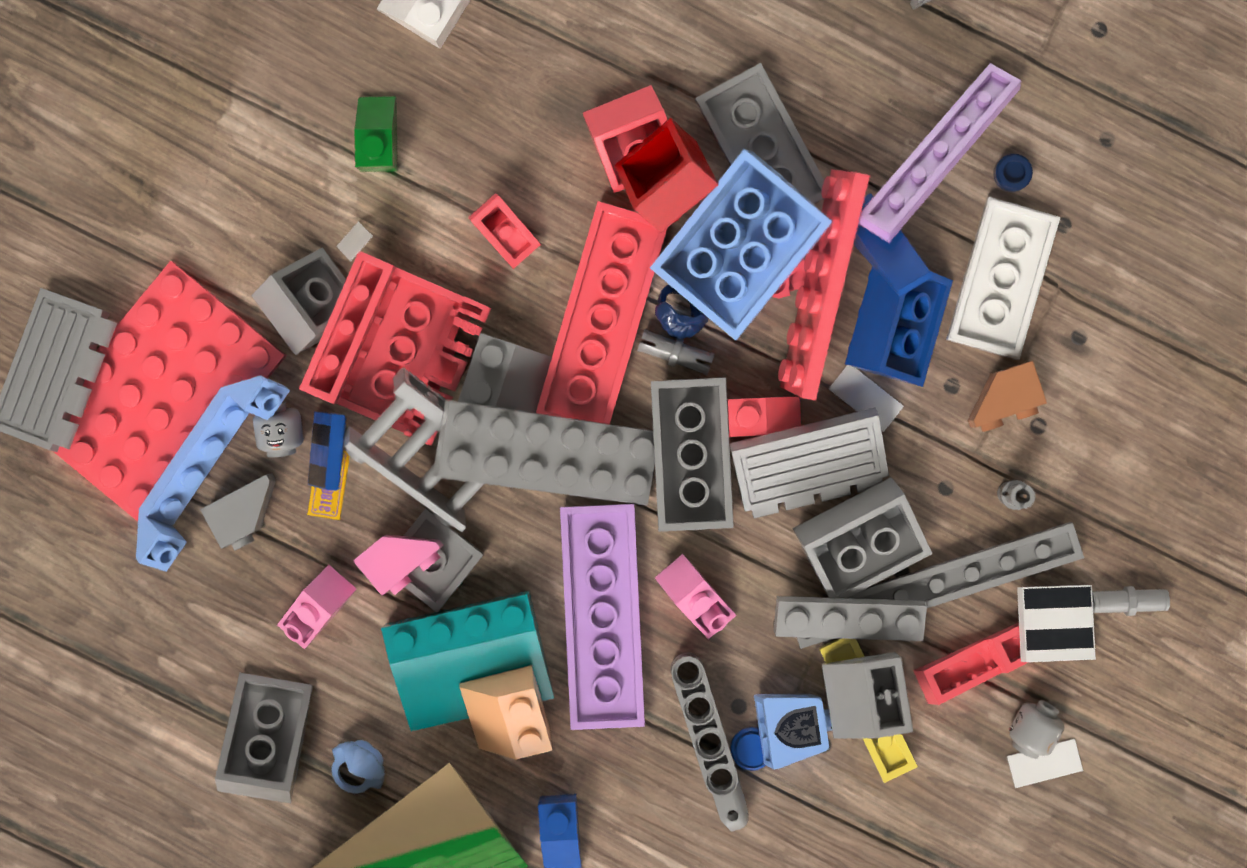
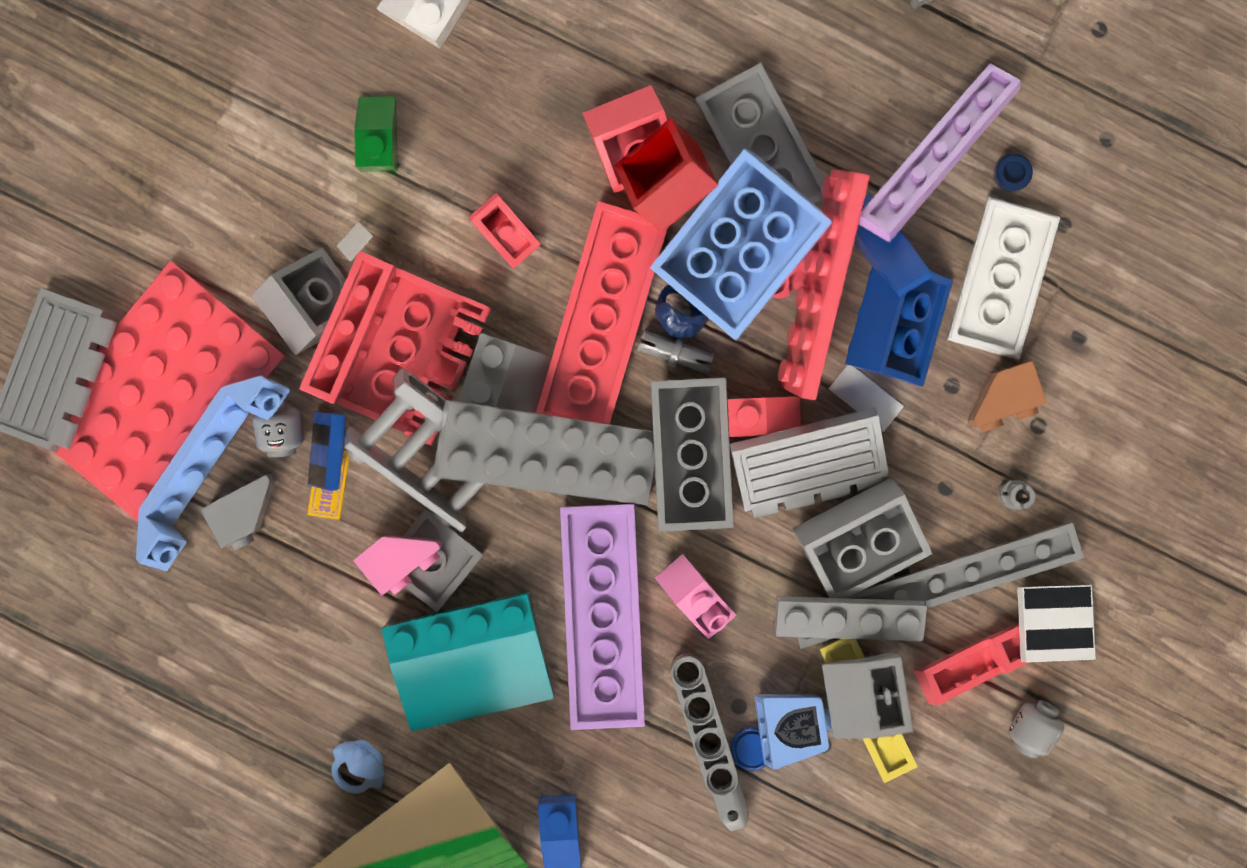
(264, 738): light grey slope -> none
(316, 606): bright pink slope -> none
(508, 713): light nougat slope -> none
(1061, 762): white sticker -> none
(1130, 601): light grey pin -> none

